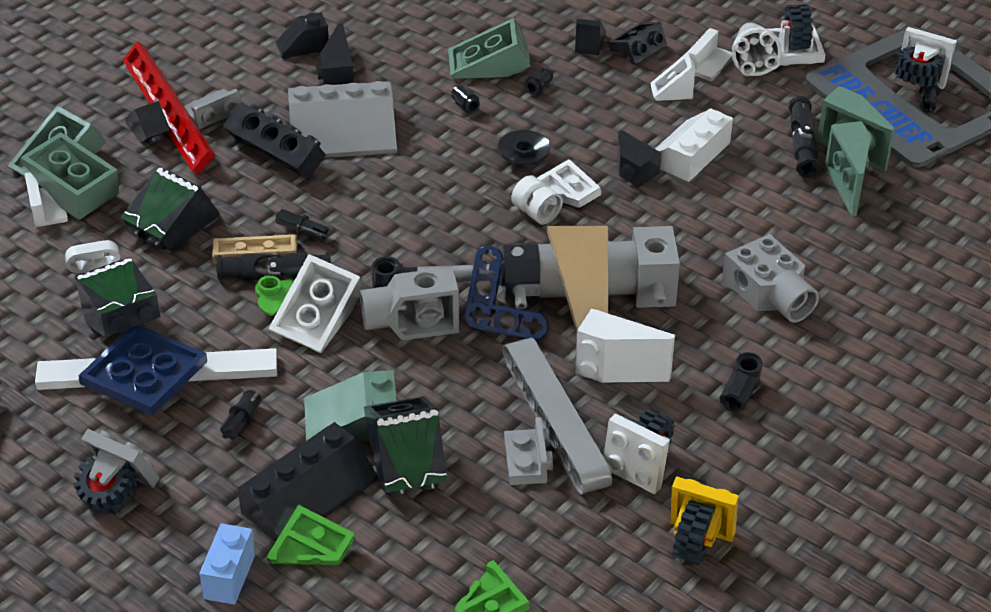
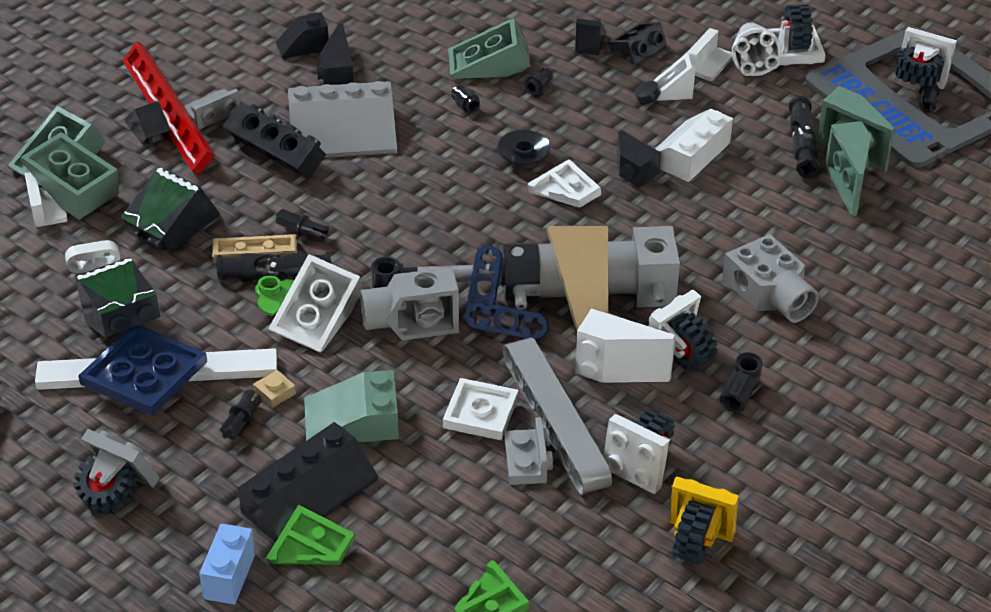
(274, 388): none -> tan plate
(406, 444): slope -> none
(480, 409): none -> white plate
(536, 200): white wheel -> none
(647, 92): none -> black tile
(692, 339): none -> plate

